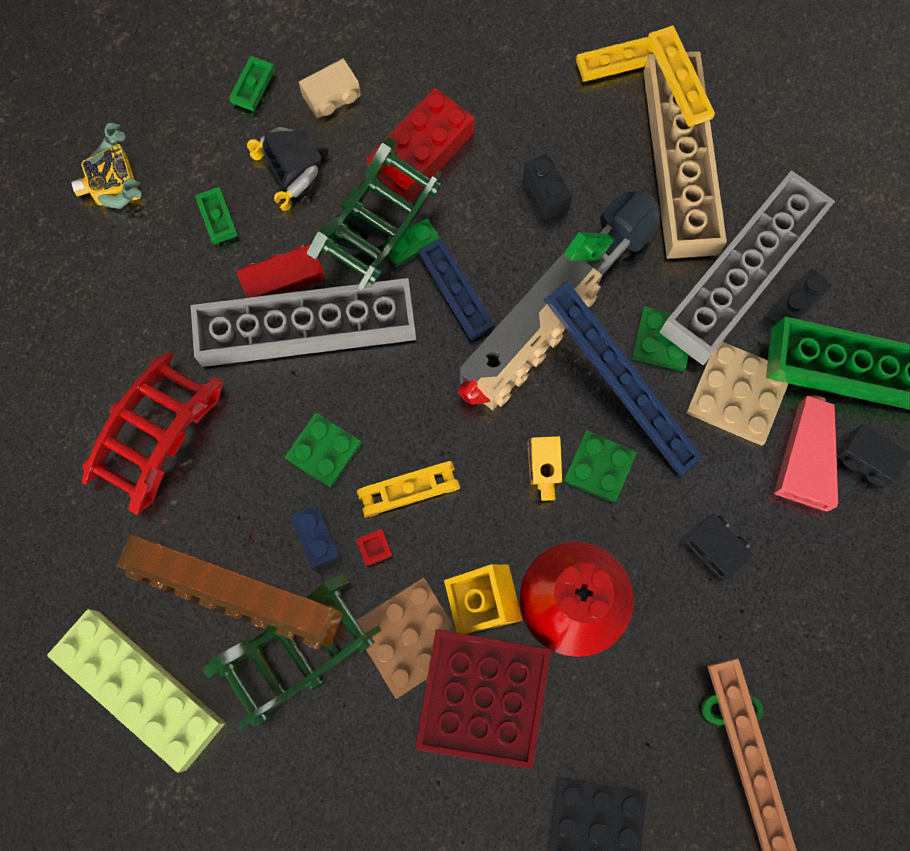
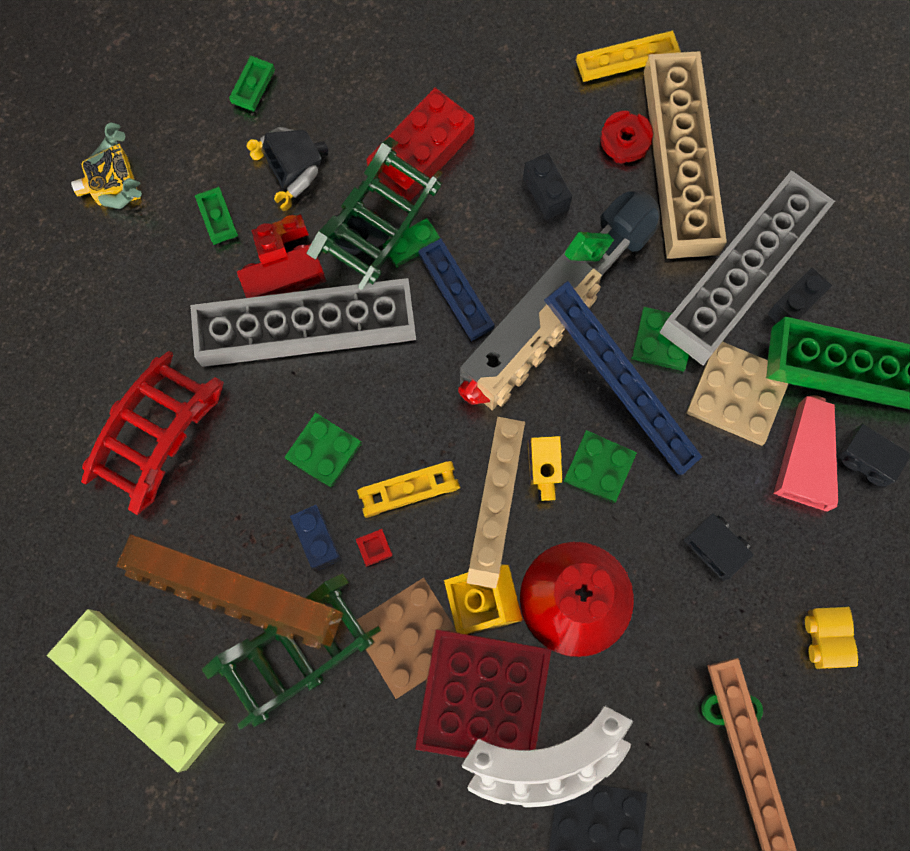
(270, 237): none -> red plate
(330, 88): tan brick -> none
(496, 503): none -> tan brick
(550, 773): none -> white fence
(623, 150): none -> red plate
(681, 76): yellow plate -> none
(831, 637): none -> yellow brick

